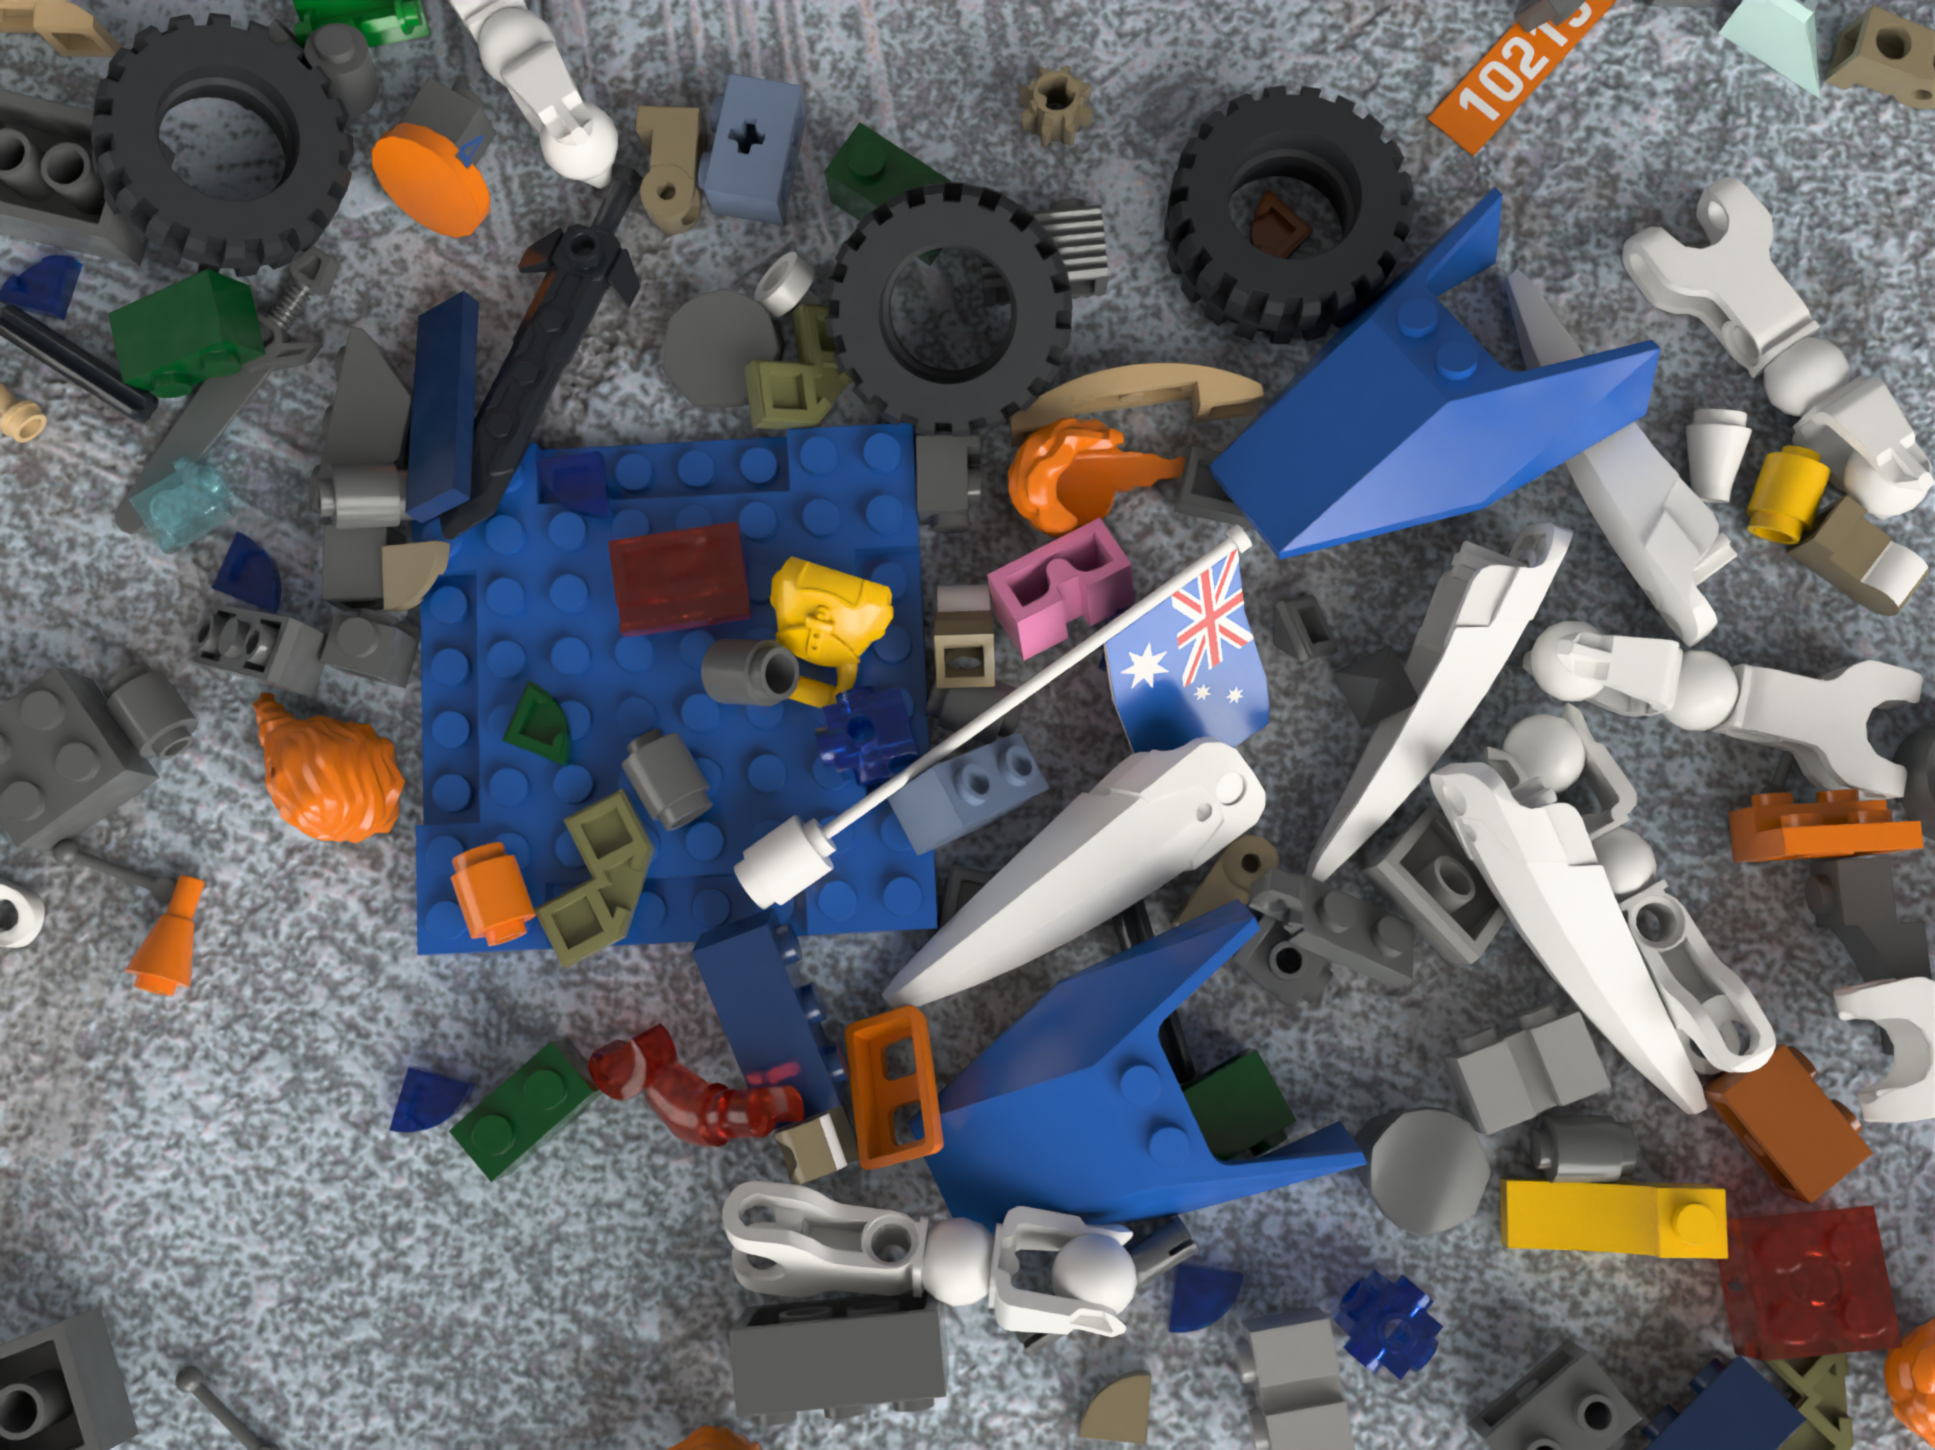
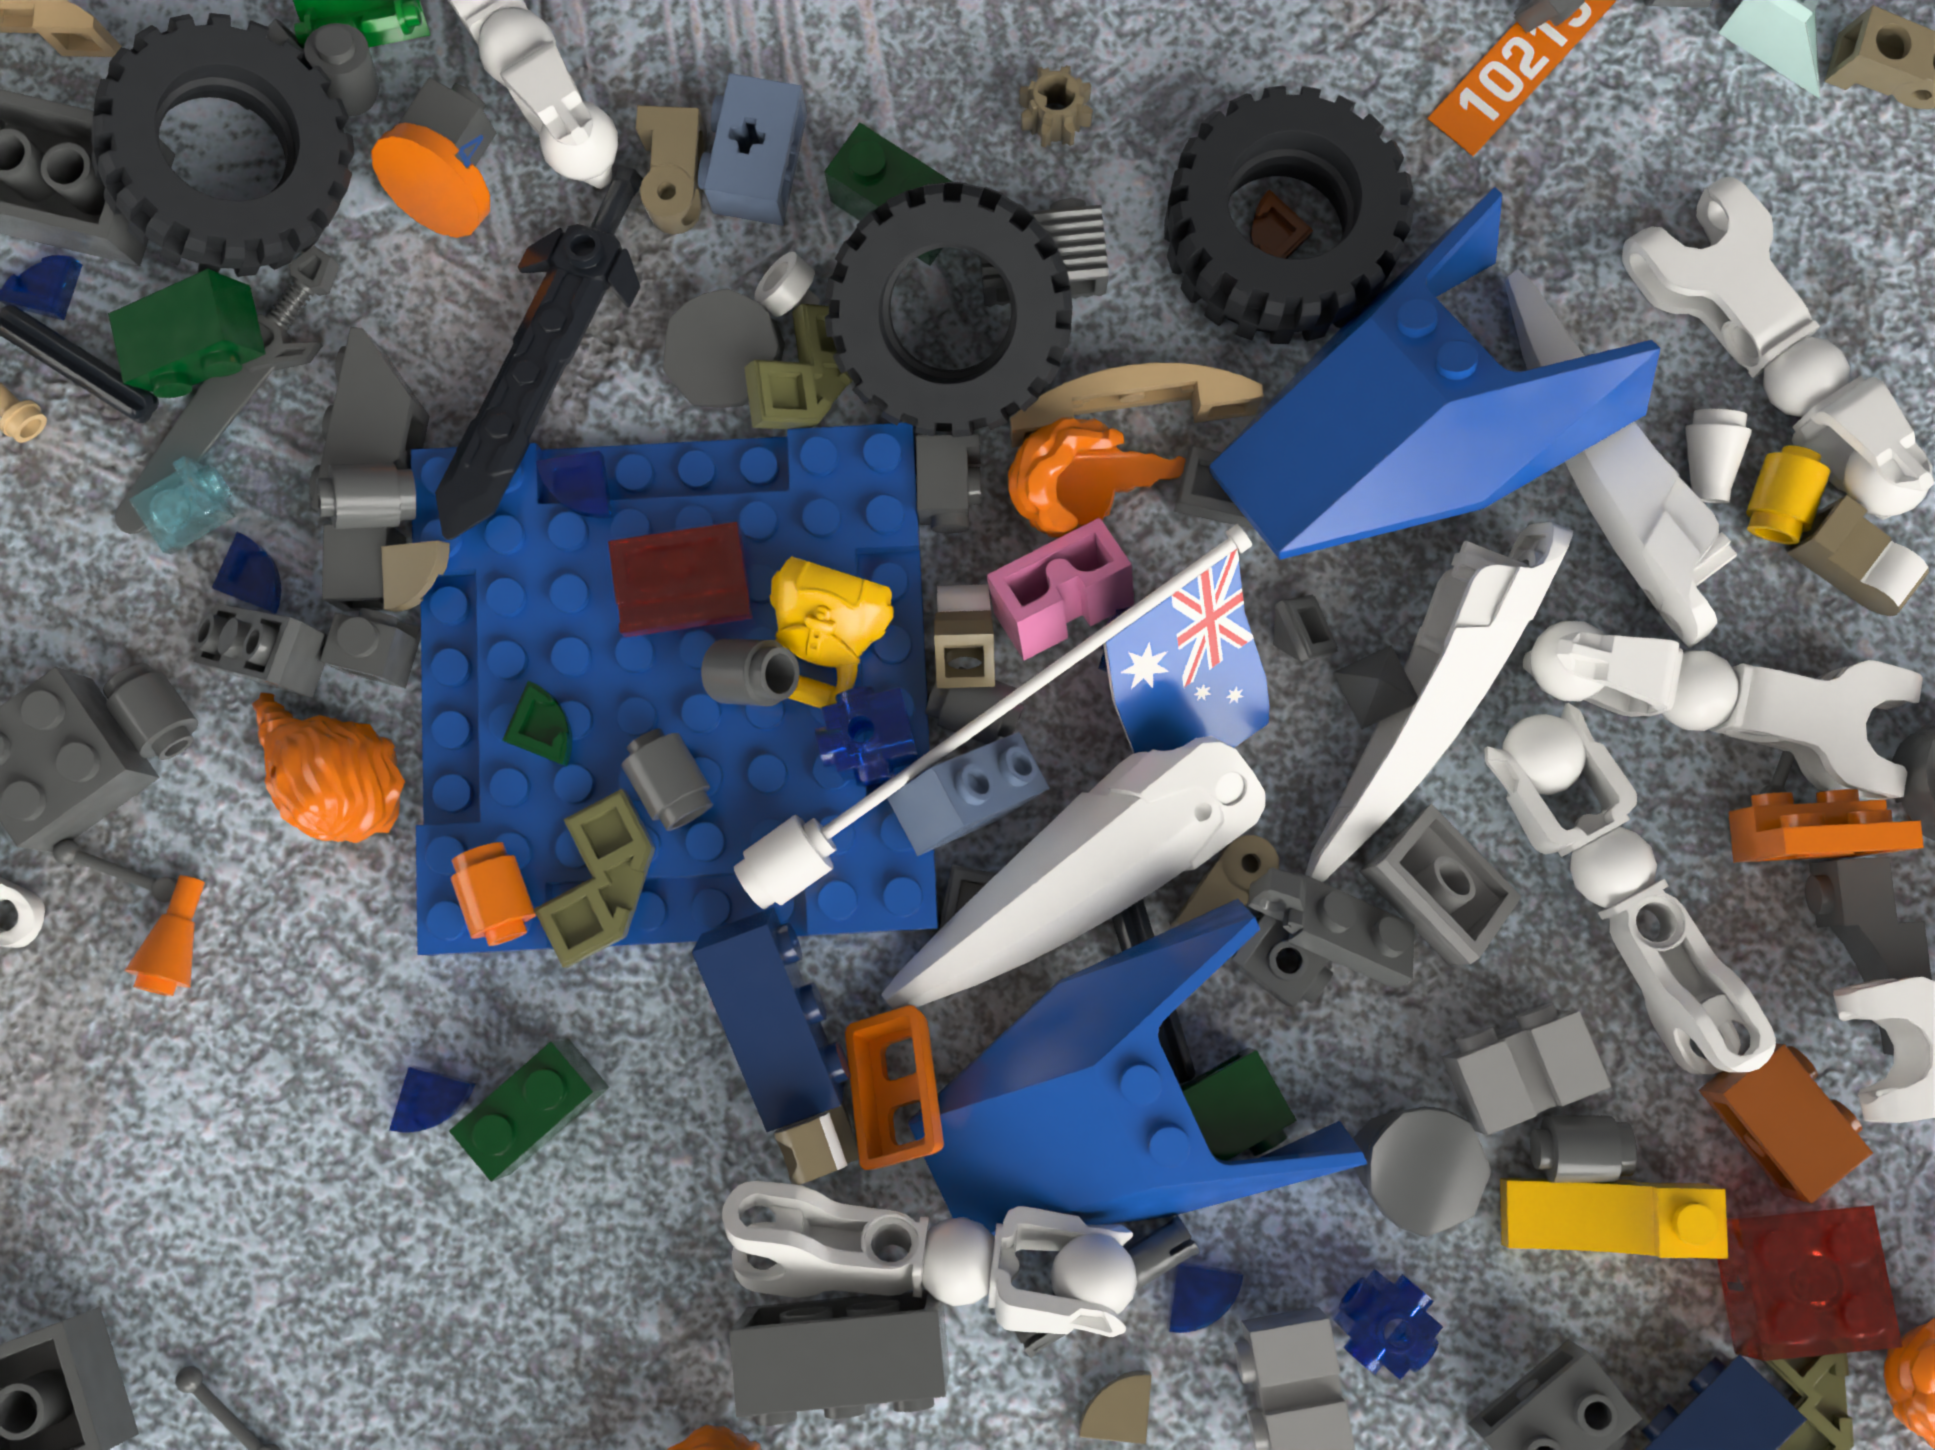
(443, 408): dark blue tile -> none
(684, 1101): clear red piece -> none
(1566, 912): white piece -> none

